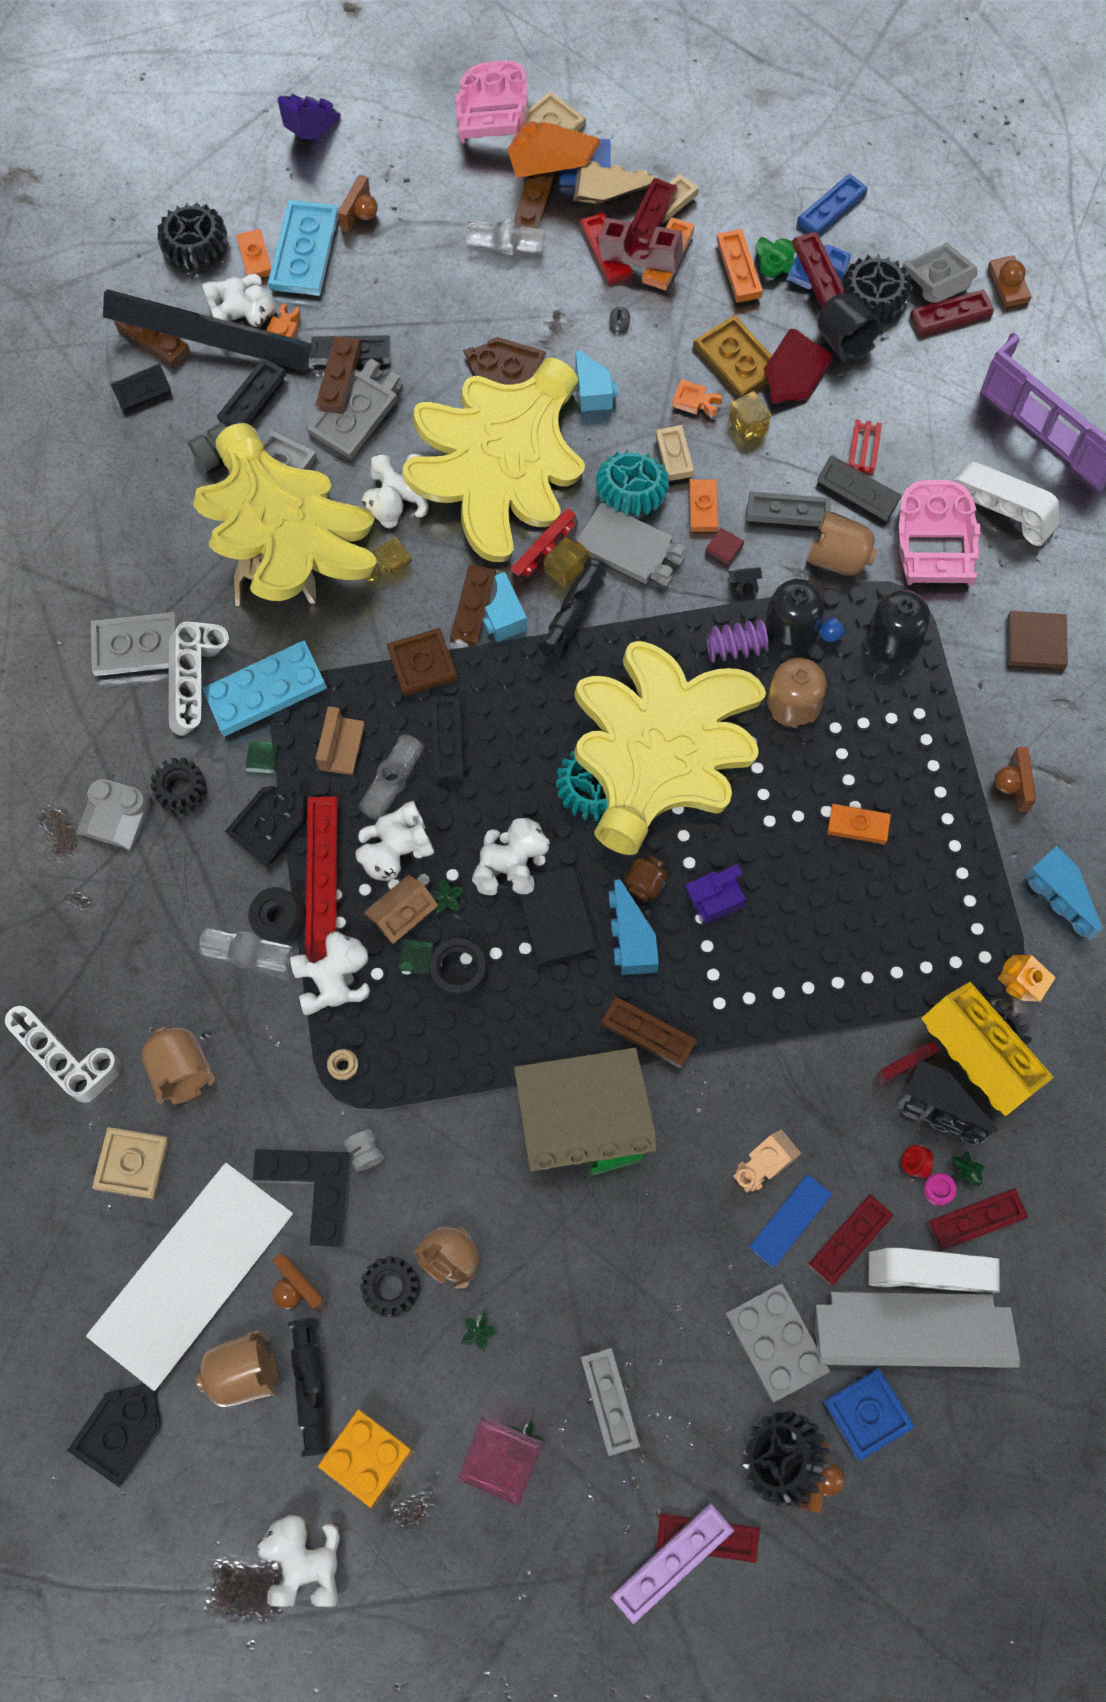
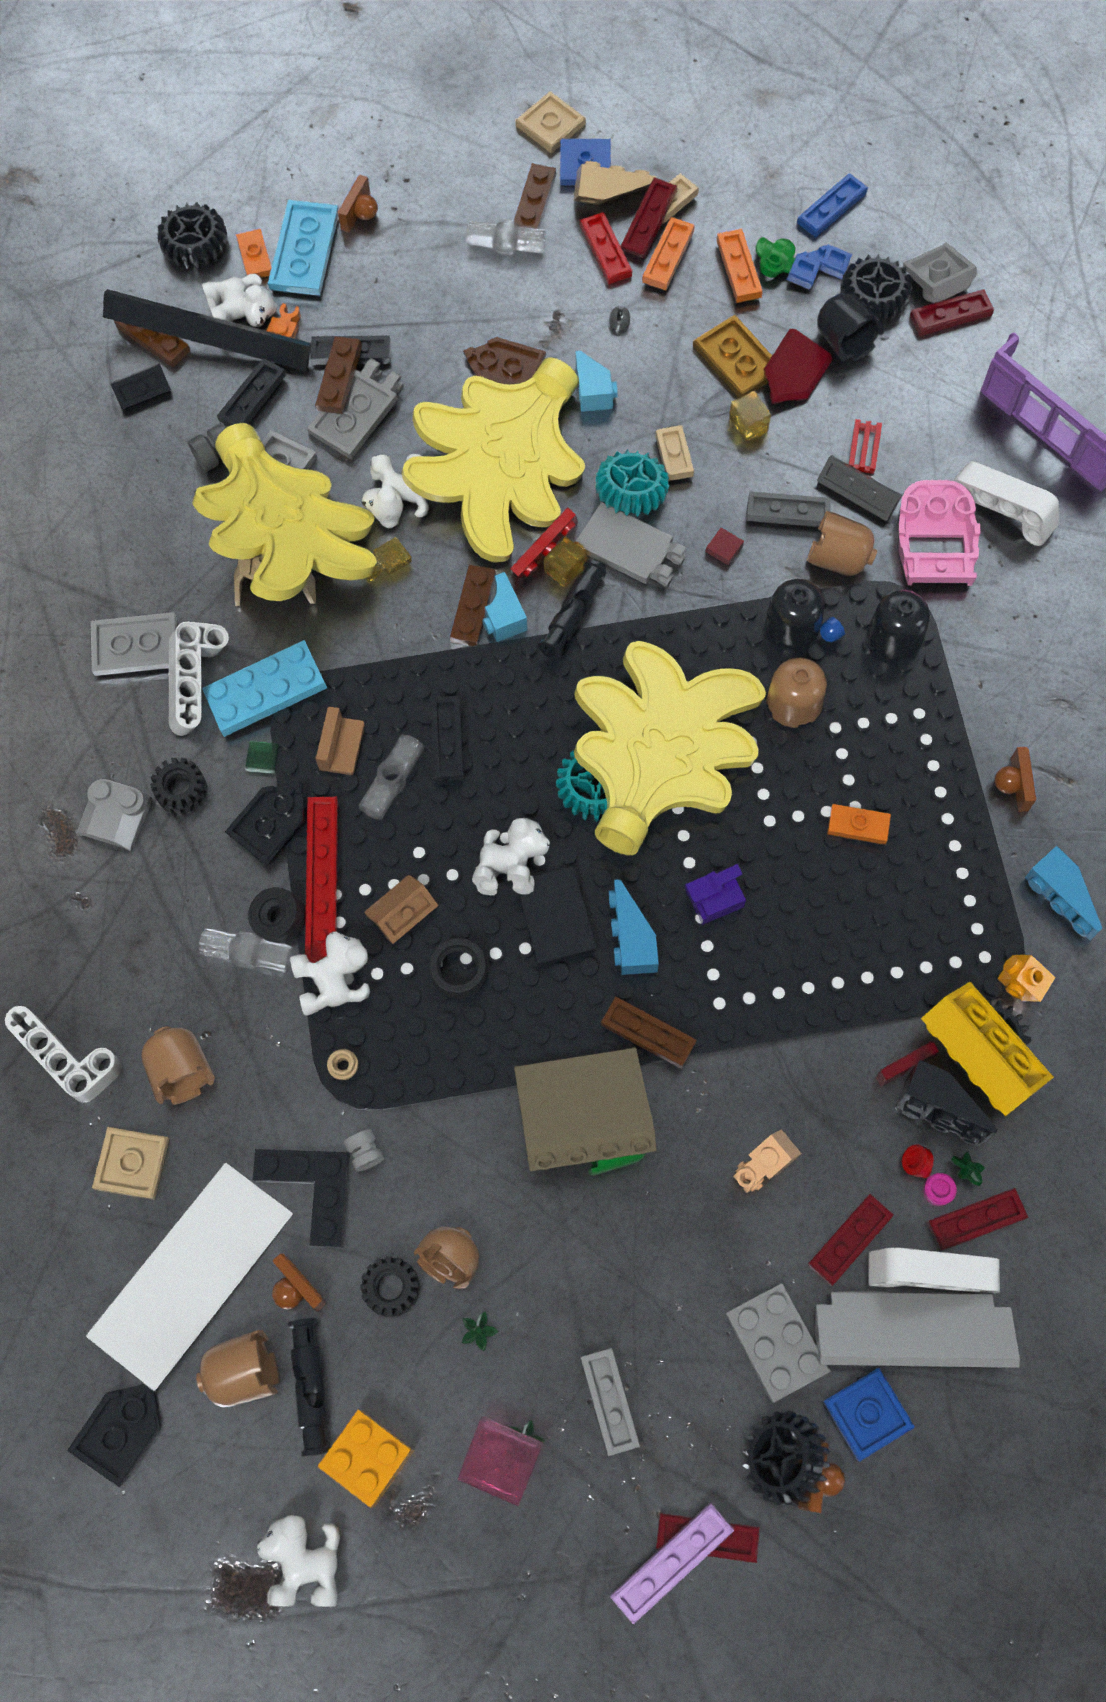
(307, 116): dark purple slope -> none
(400, 834): white animal -> none
(416, 956): clear green tile -> none
(422, 662): reddish brown tile -> none
(446, 897): dark green plant -> none
(492, 87): bright pink slope -> none
(549, 148): orange slope -> none
(622, 245): arch -> none
(645, 878): reddish brown head -> none
(693, 396): orange plate -> none
(703, 505): orange plate -> none
(737, 640): medium lavender piece -> none
(744, 576): black tile -> none
(790, 1221): blue tile -> none
(817, 266): dark red tile -> none
(1010, 280): dark orange tile -> none
(1037, 639): reddish brown tile -> none

